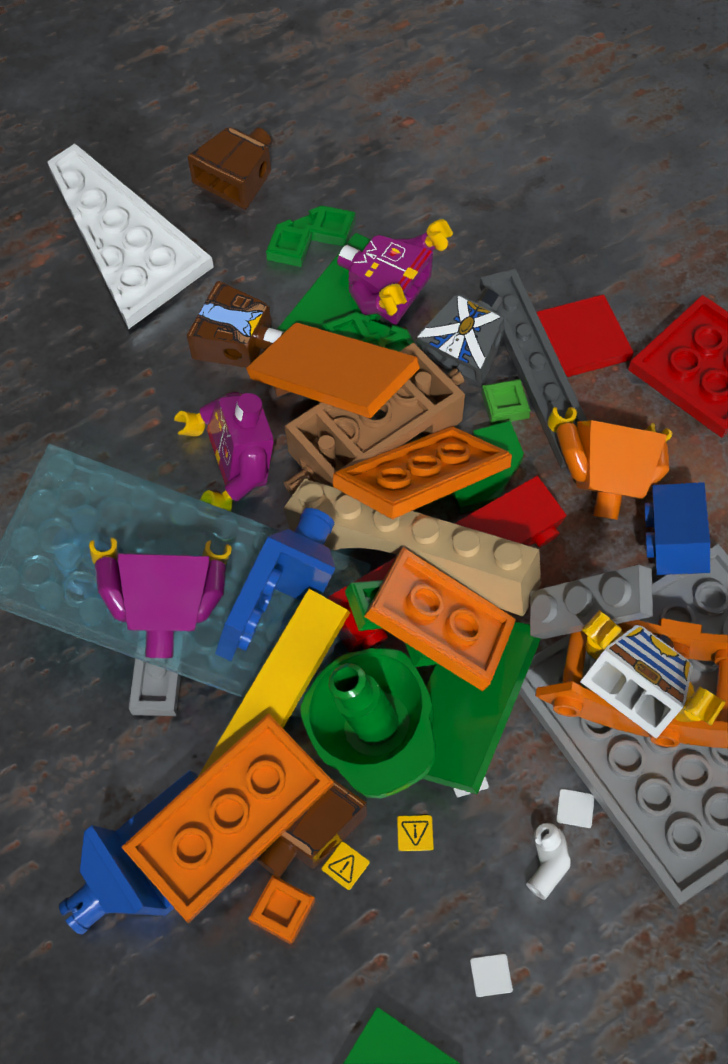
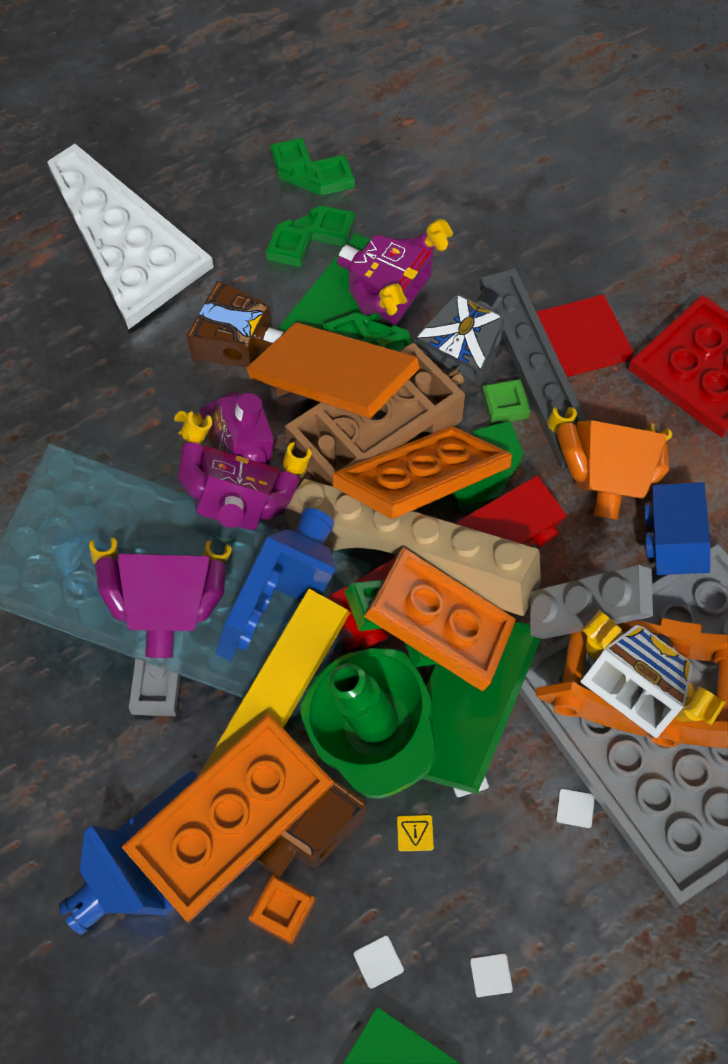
(232, 165): reddish brown torso -> none
(234, 487): none -> magenta torso
(320, 176): none -> green tile
(345, 865): yellow sticker -> none
(378, 962): none -> white sticker
(553, 858): white arm -> none

